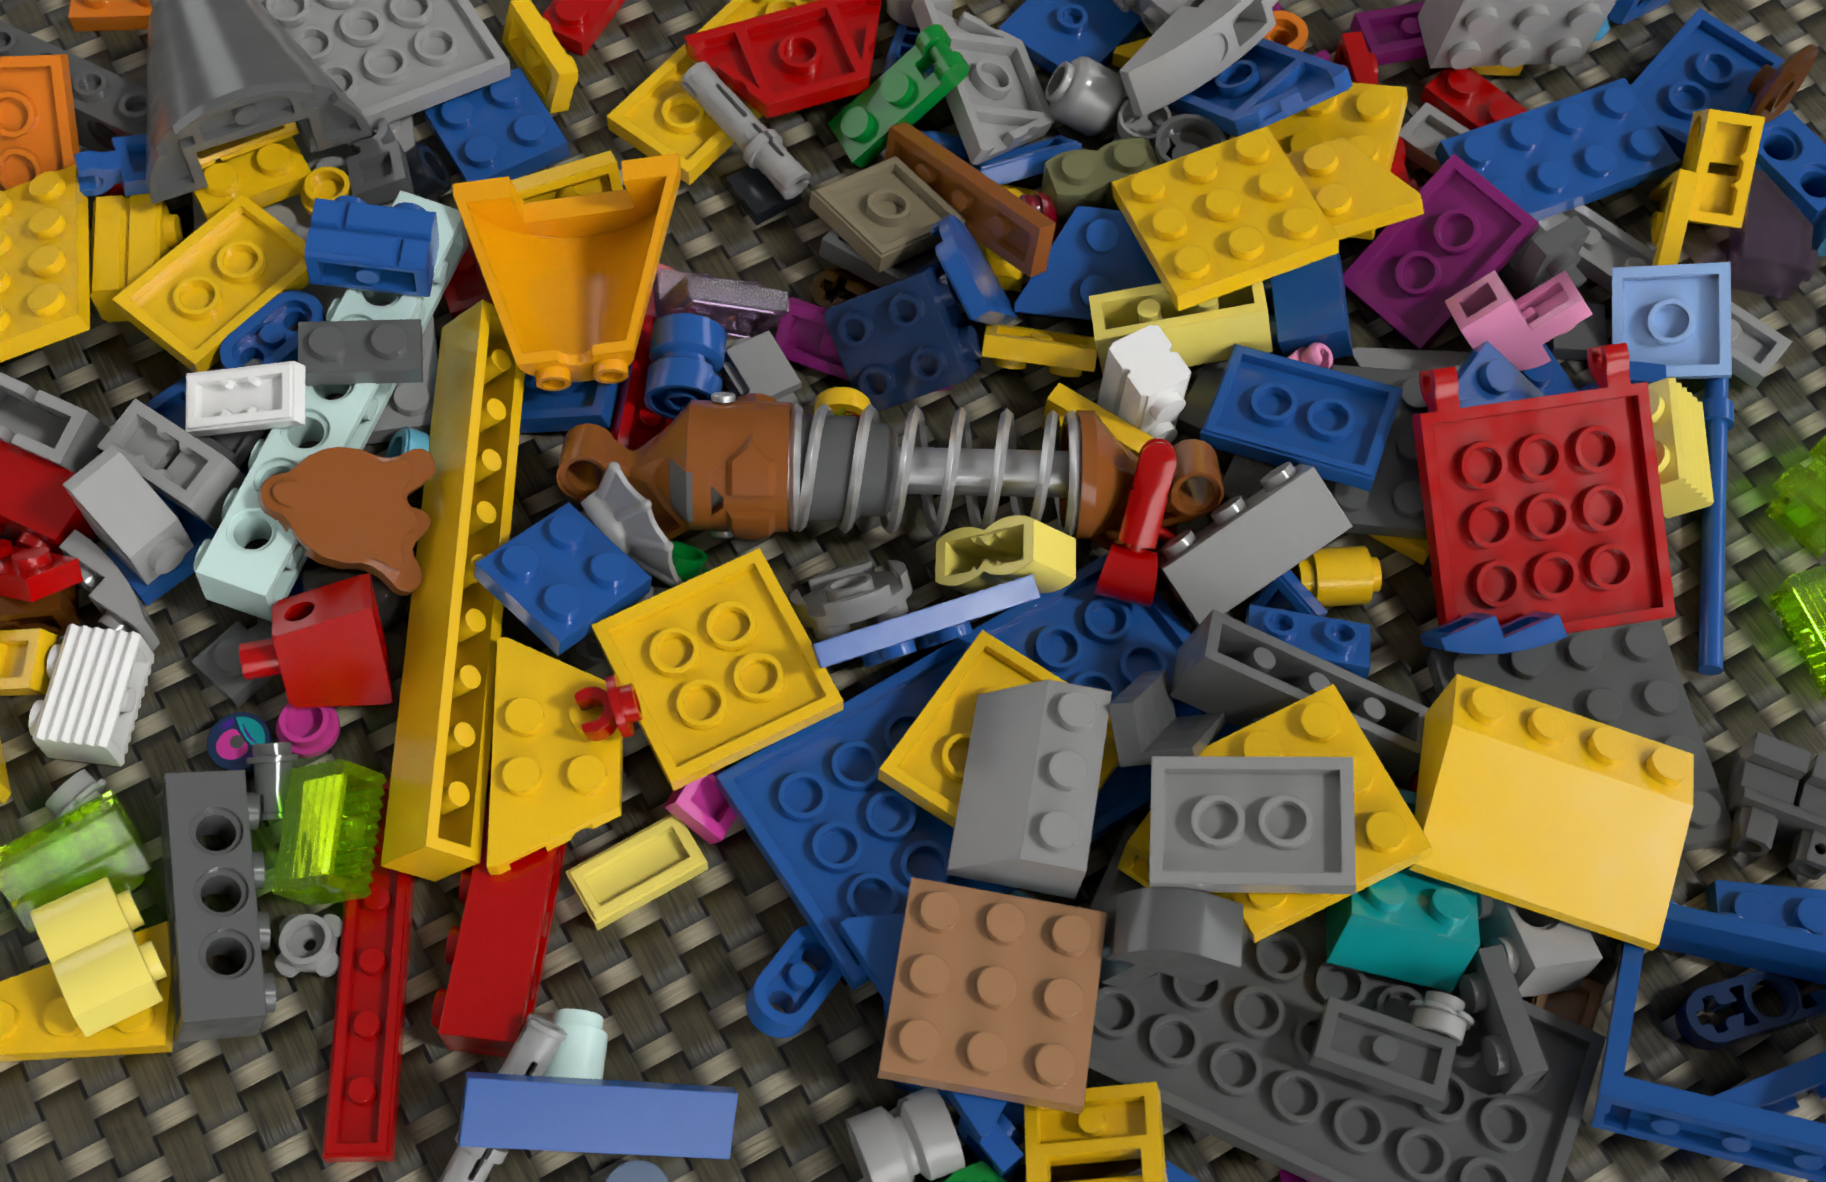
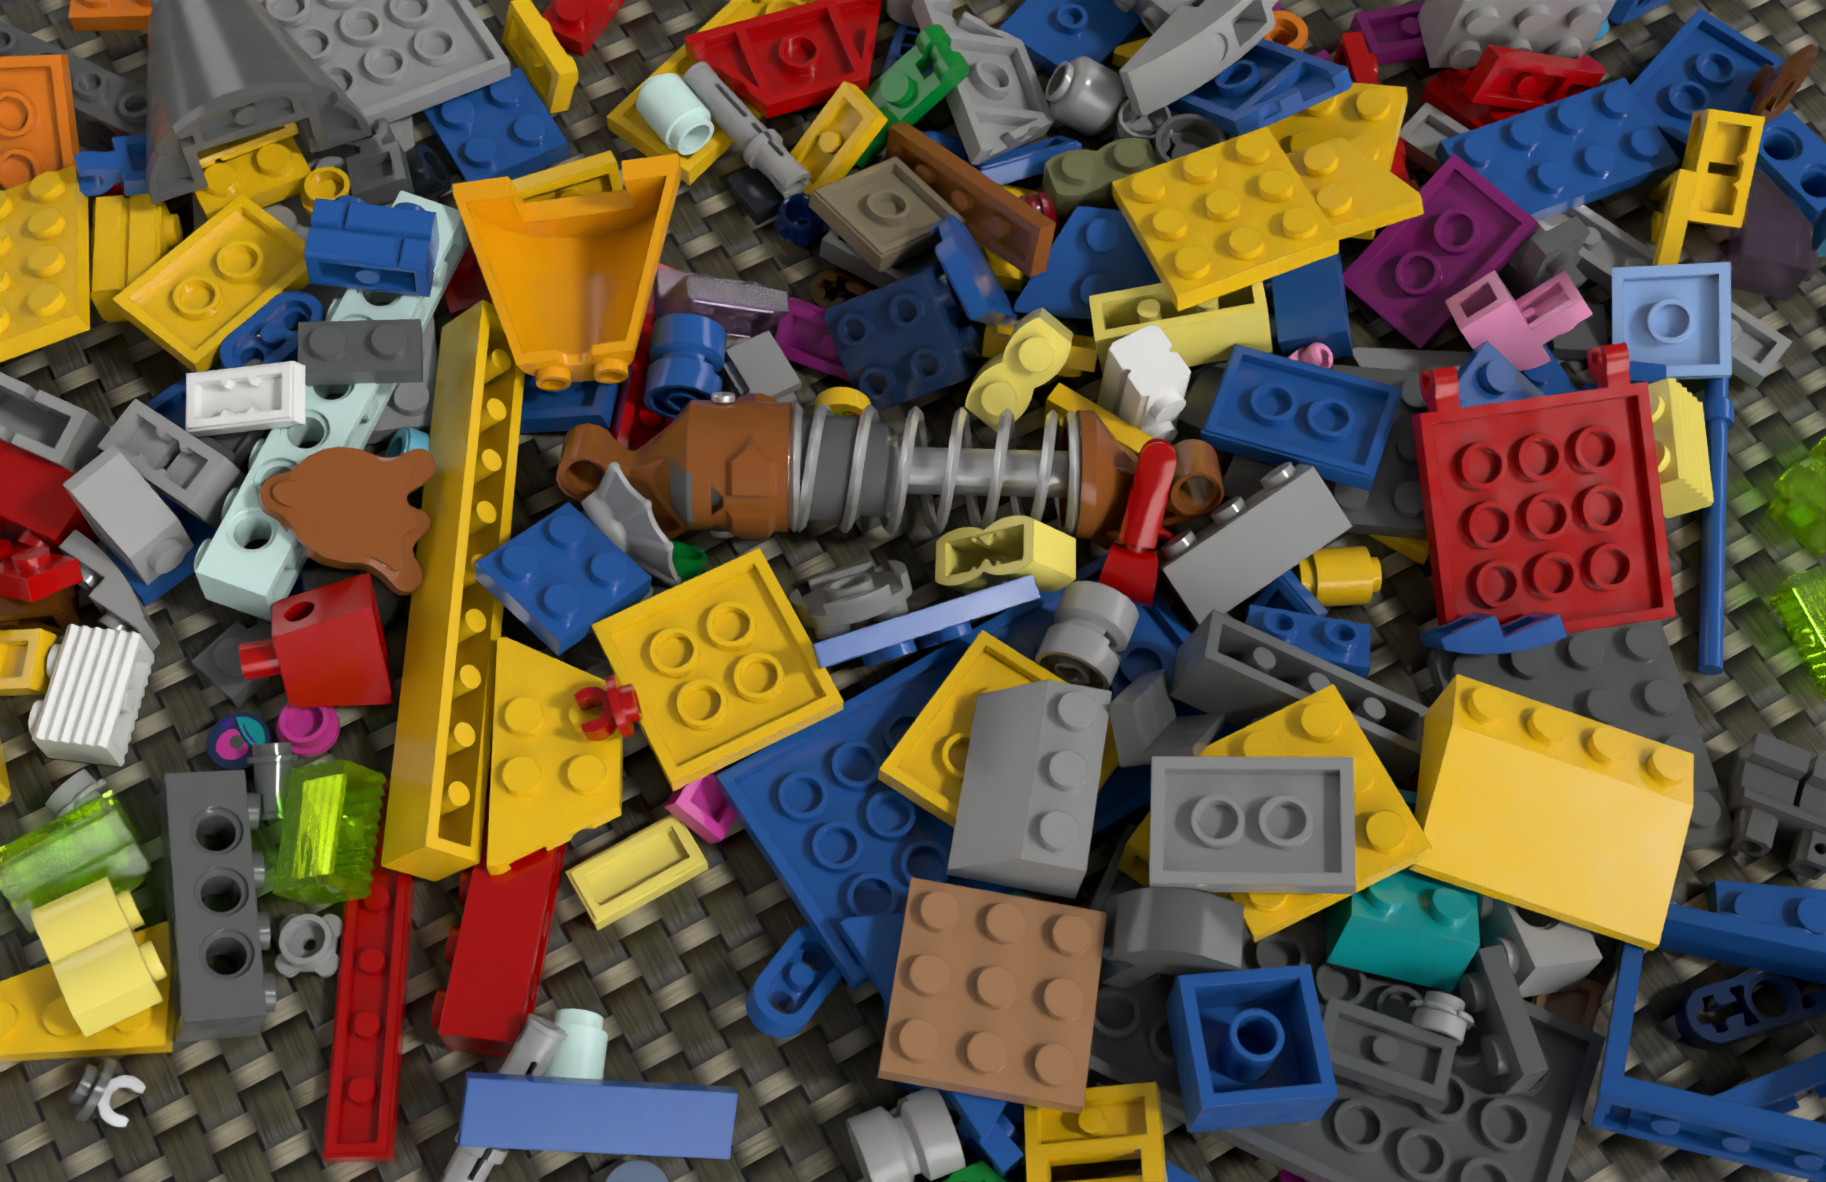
(94, 1089): none -> dark grey plate
(675, 113): none -> light aqua brick
(795, 210): none -> clear blue plate
(838, 136): none -> yellow plate
(1031, 358): none -> light yellow brick
(1088, 634): none -> light grey wheel
(1250, 1048): none -> blue brick
(1529, 78): none -> red plate

